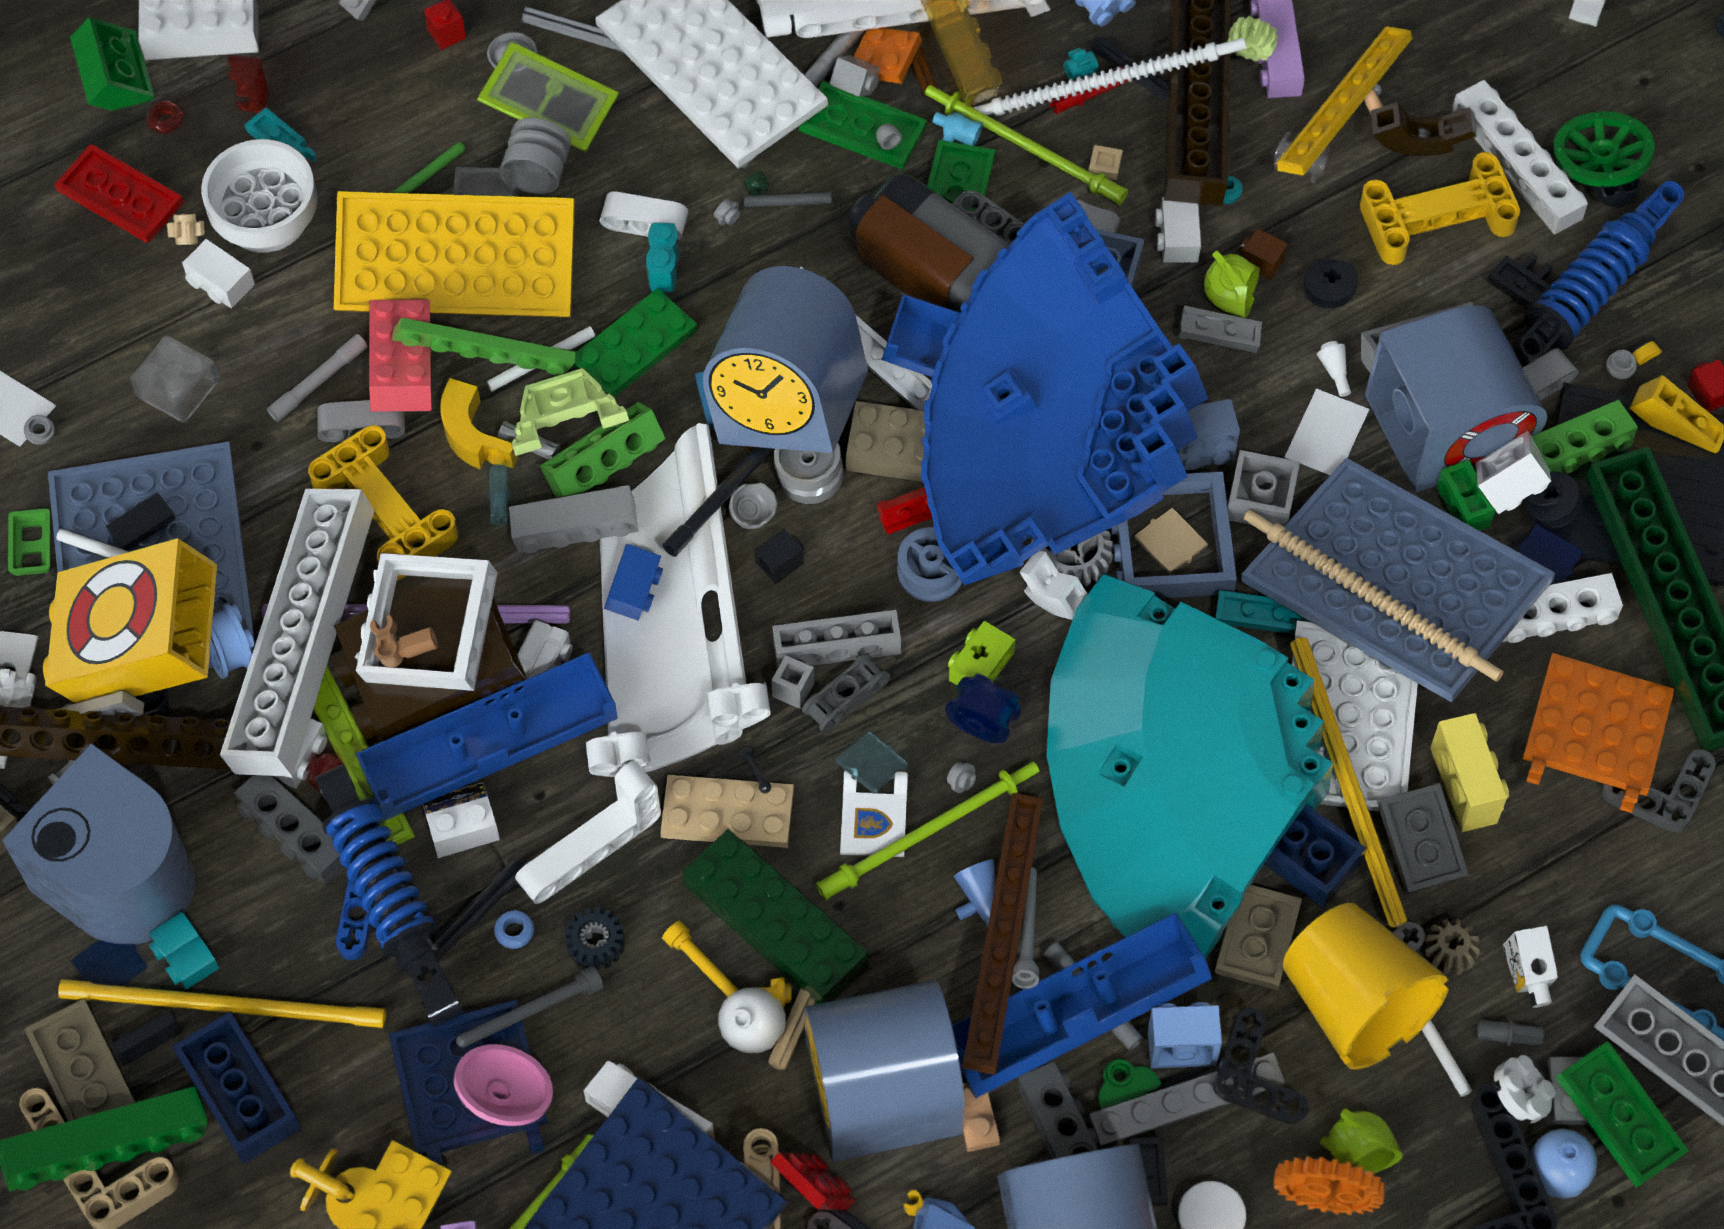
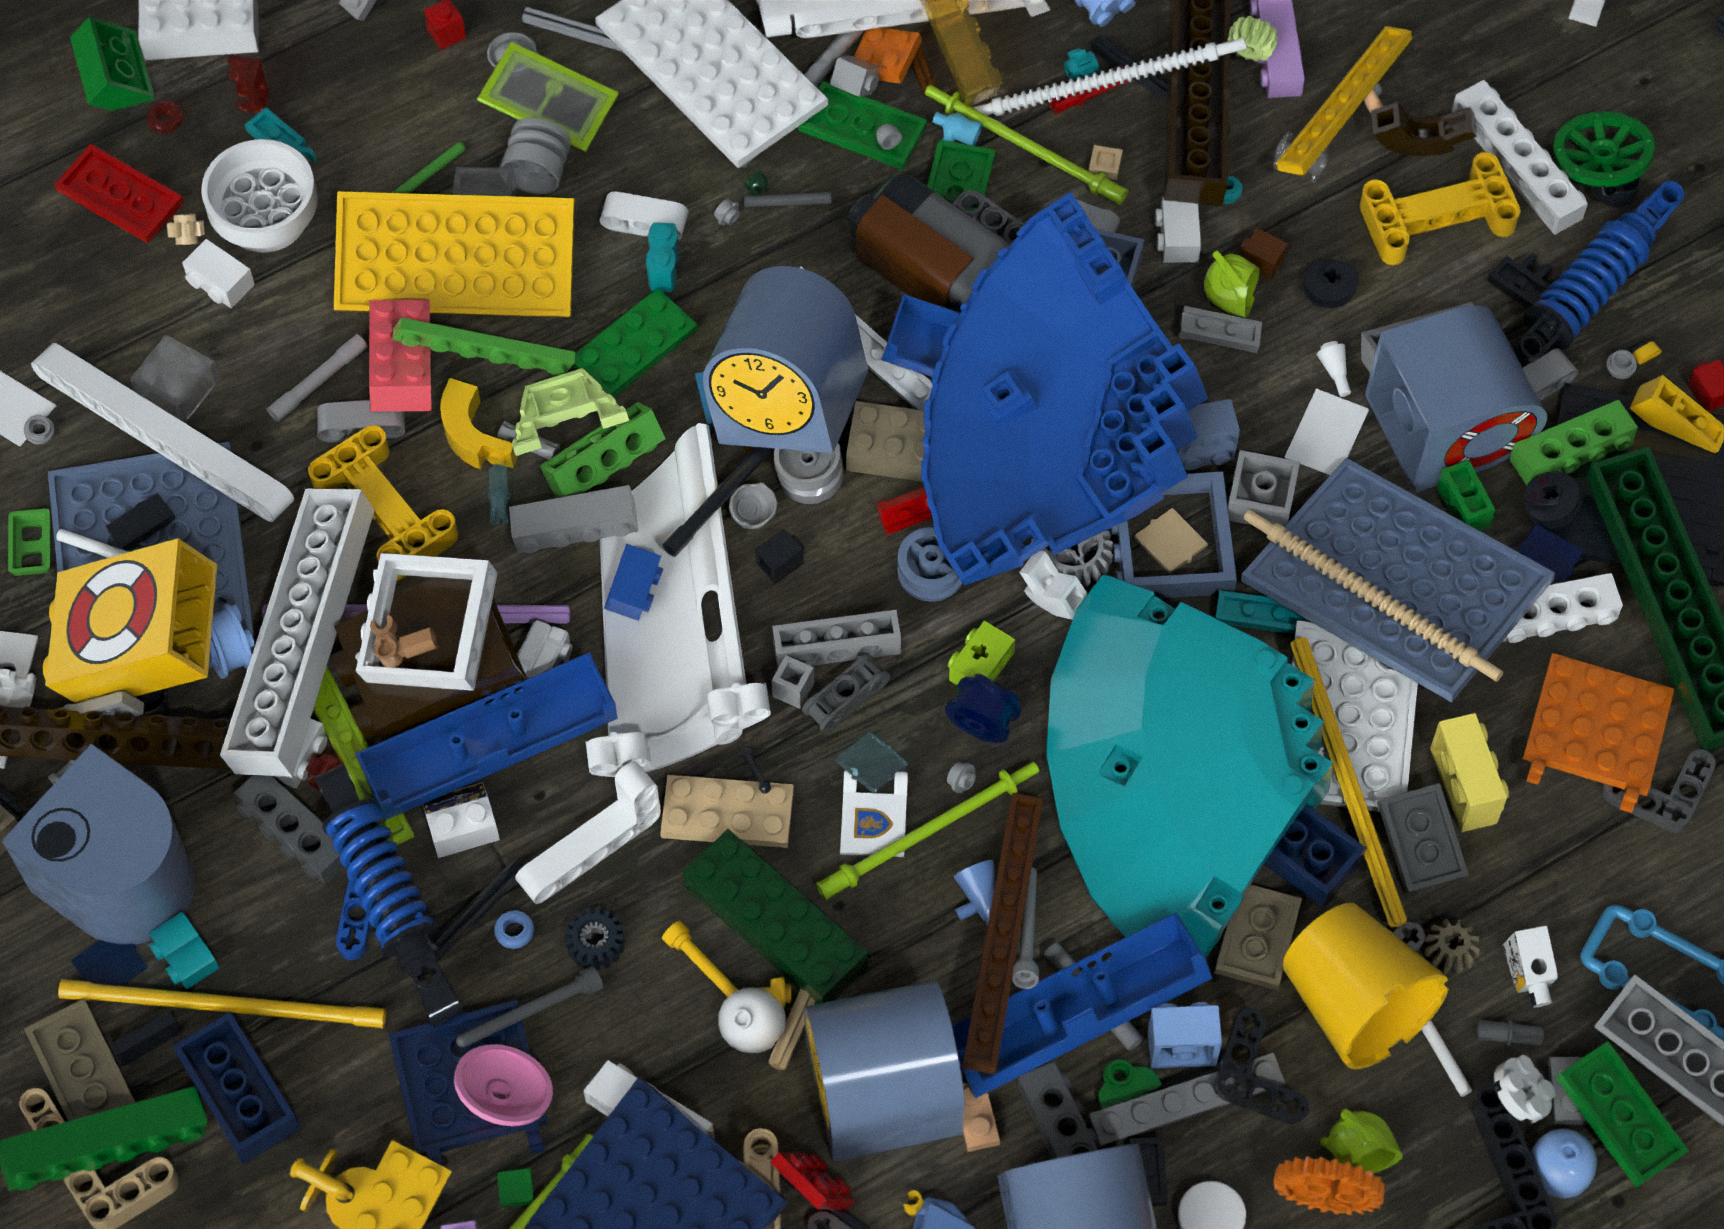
(163, 432): none -> white beam
(515, 372): white bar -> none
(515, 1188): none -> green tile
(1512, 473): white slope -> none

